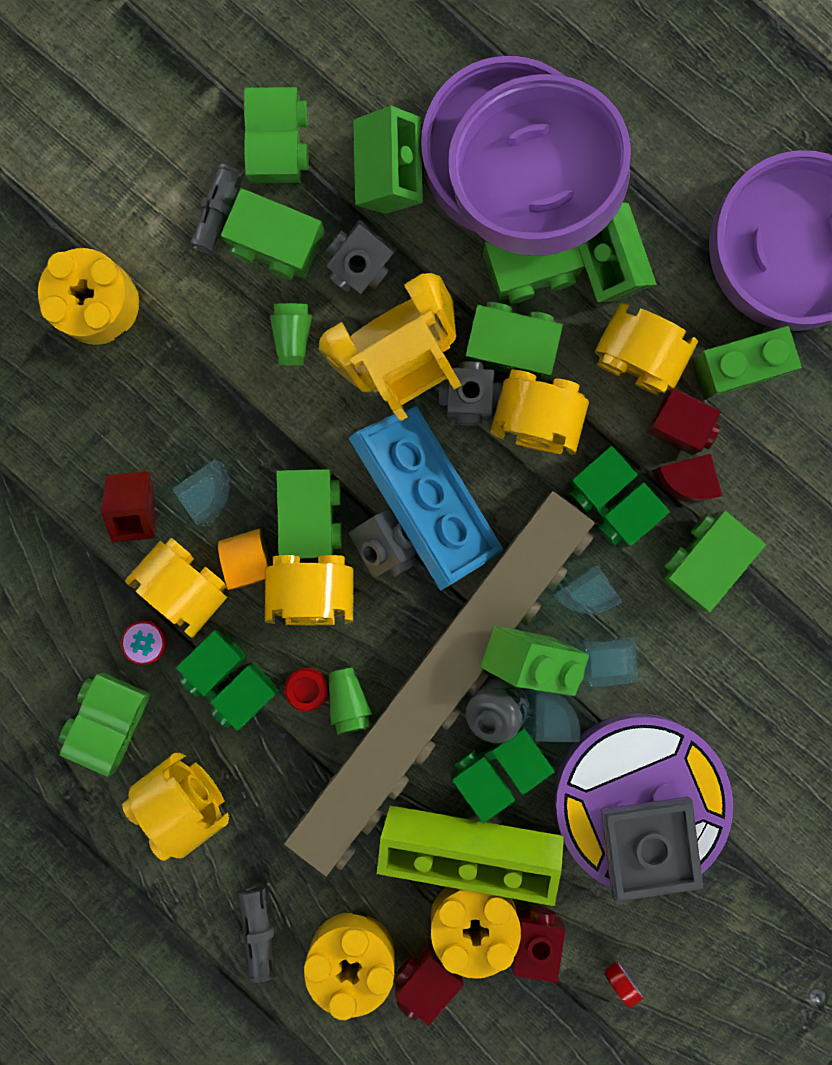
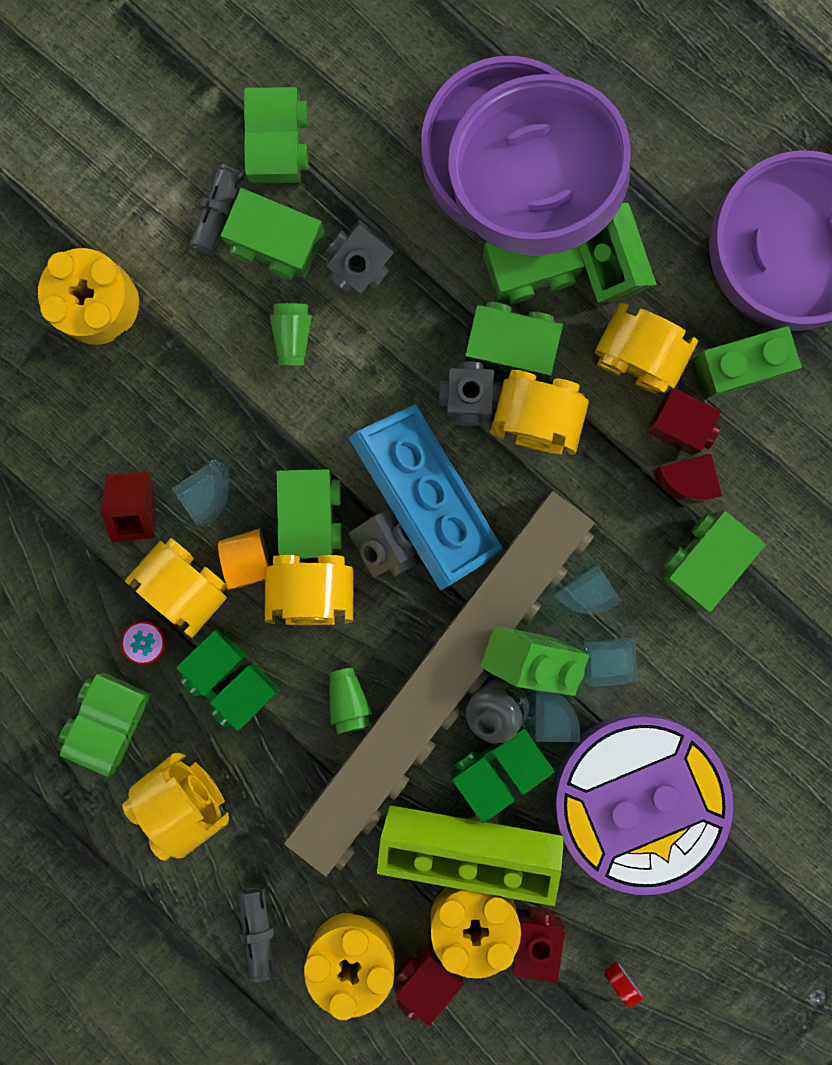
(306, 689): red tile -> none
(388, 160): bright green brick -> none
(401, 348): yellow piece -> none
(628, 517): green piece -> none
(652, 849): dark grey plate -> none

